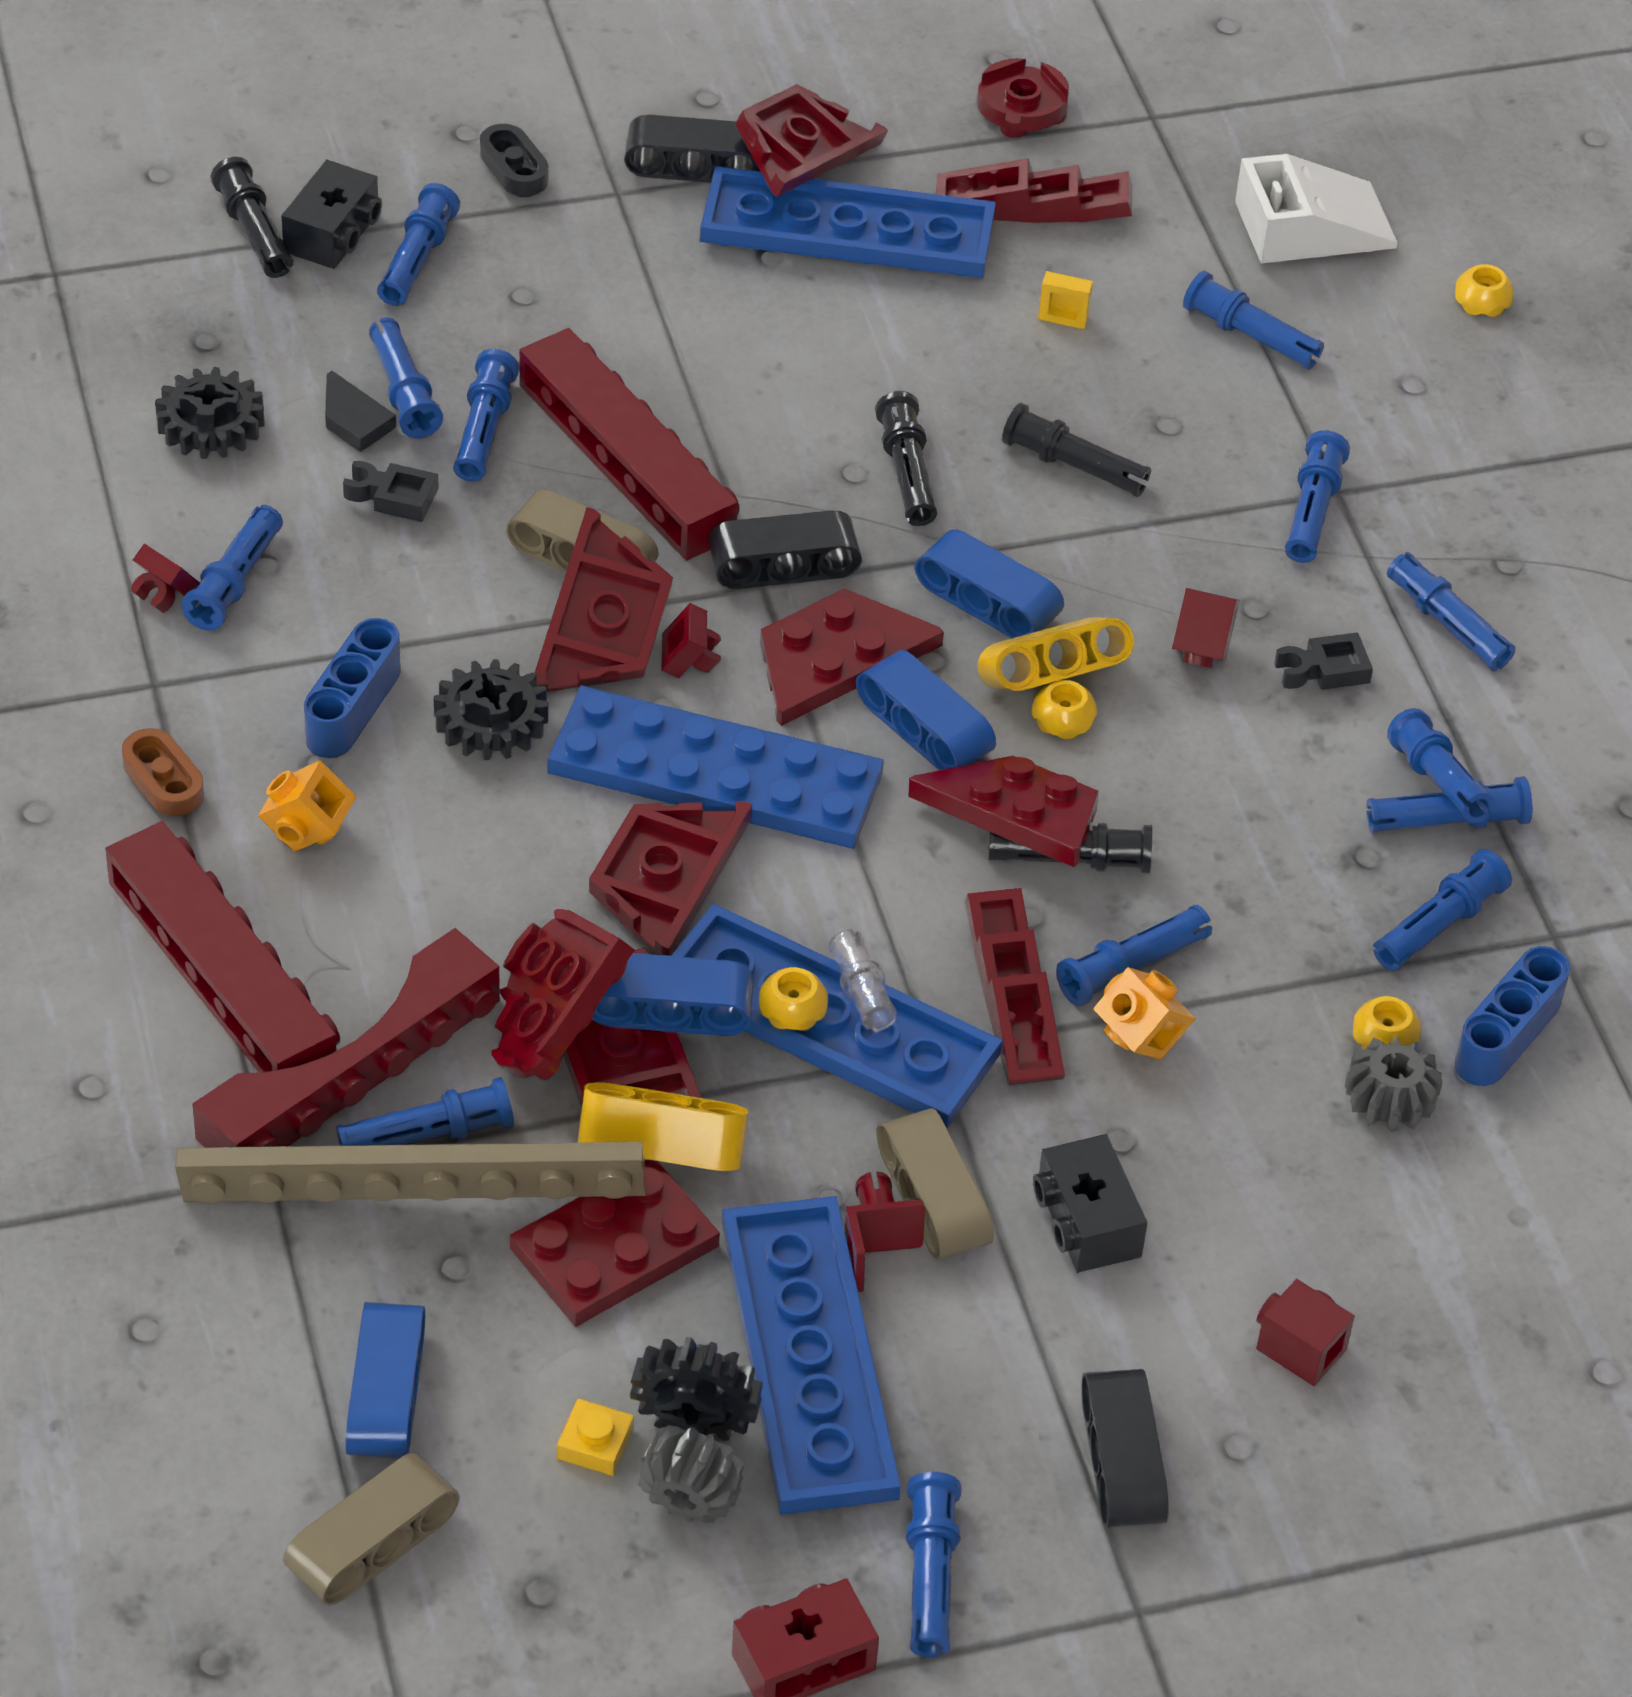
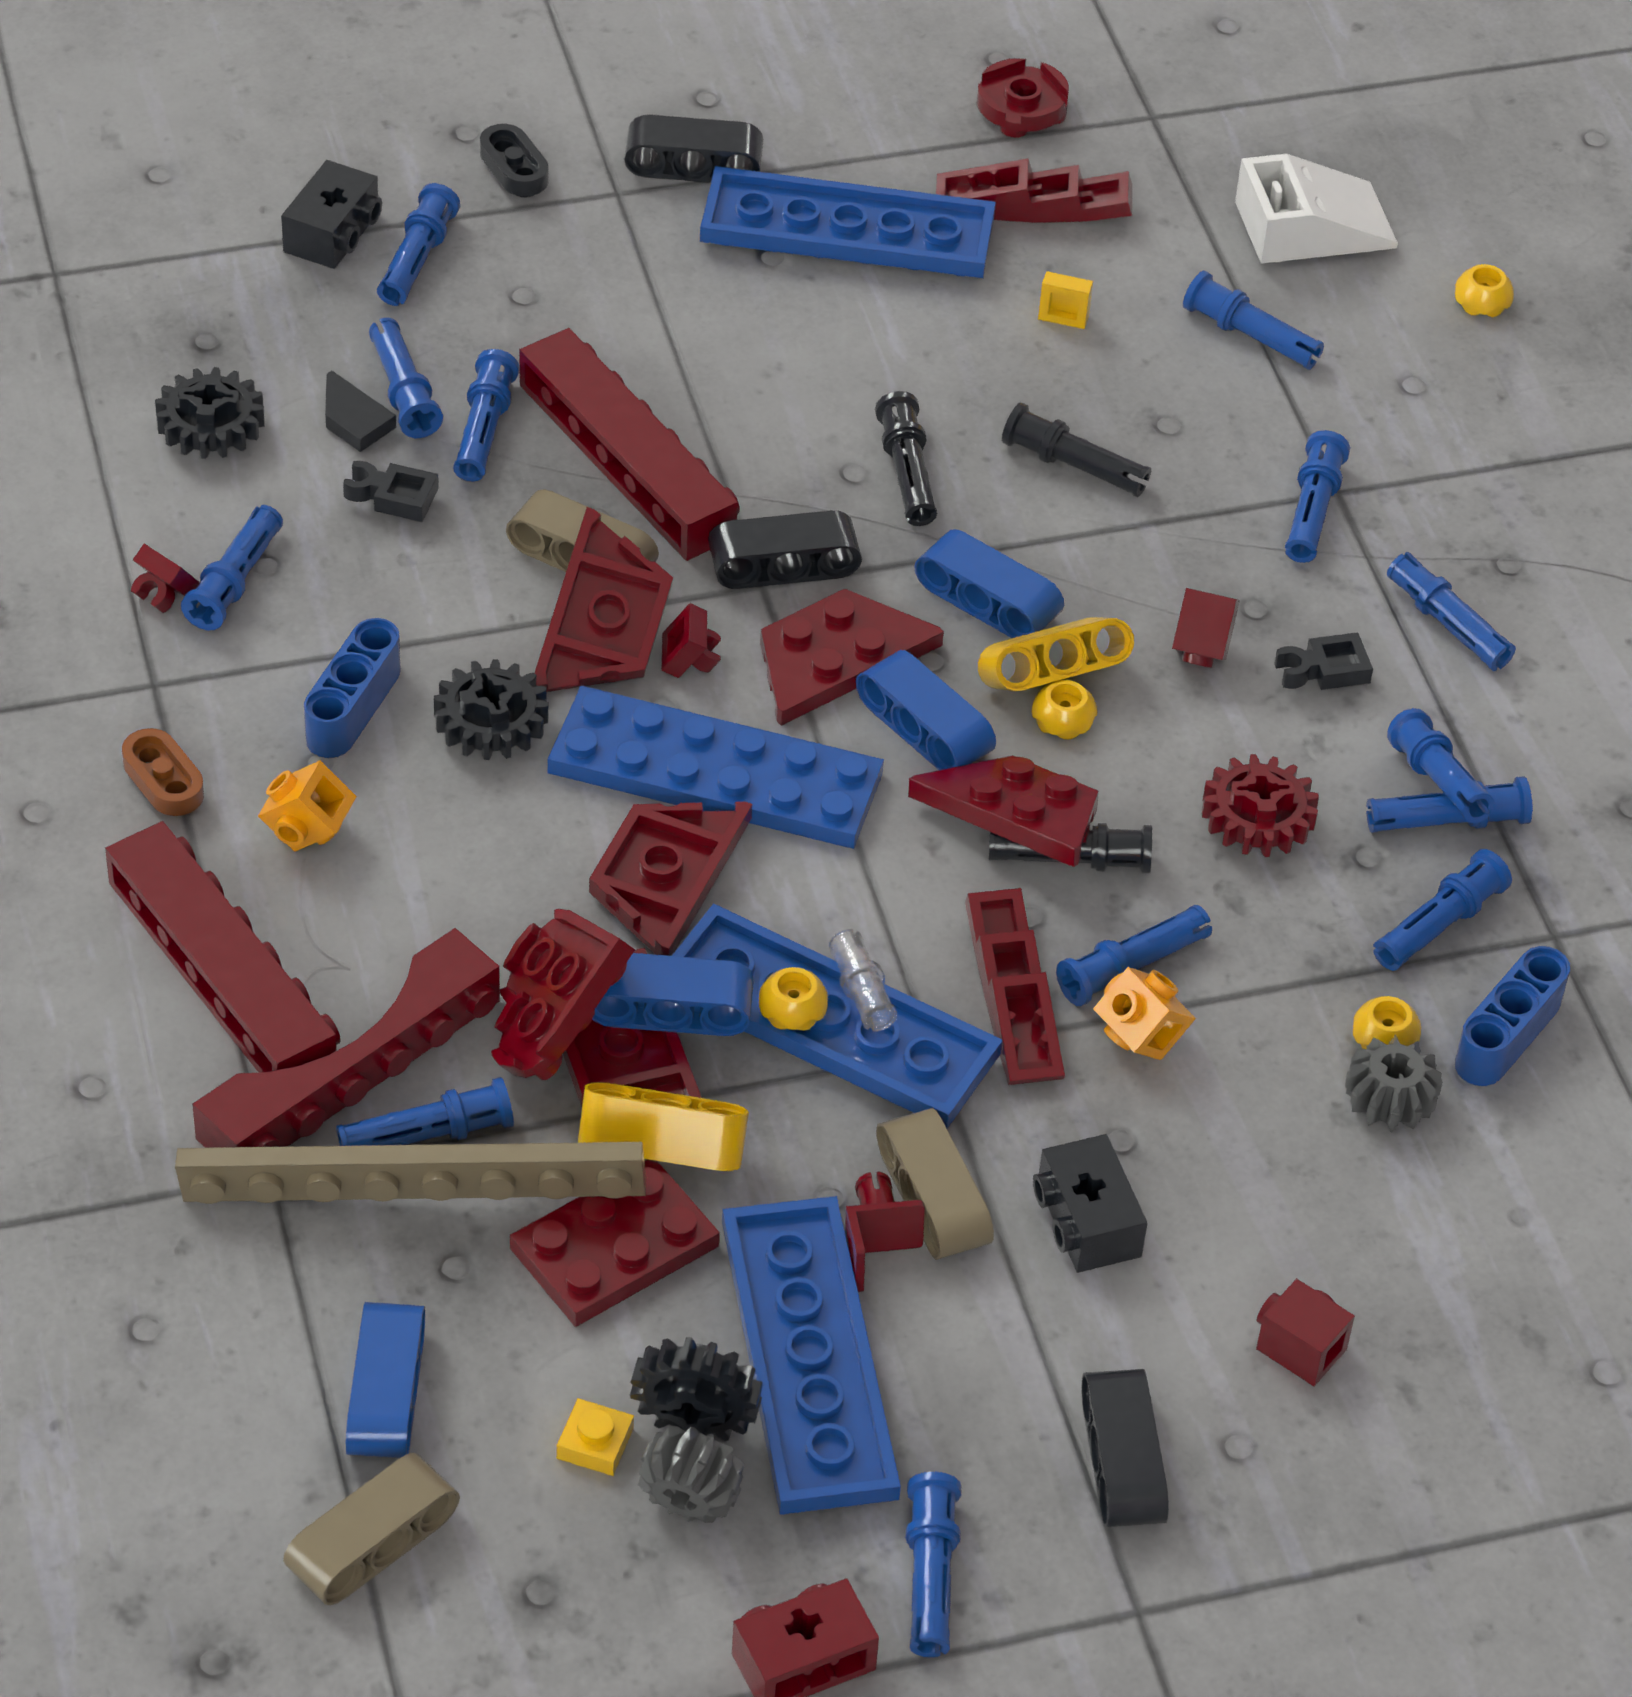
(246, 203): black pin -> none
(802, 137): dark red wing -> none
(1260, 805): none -> dark red gear

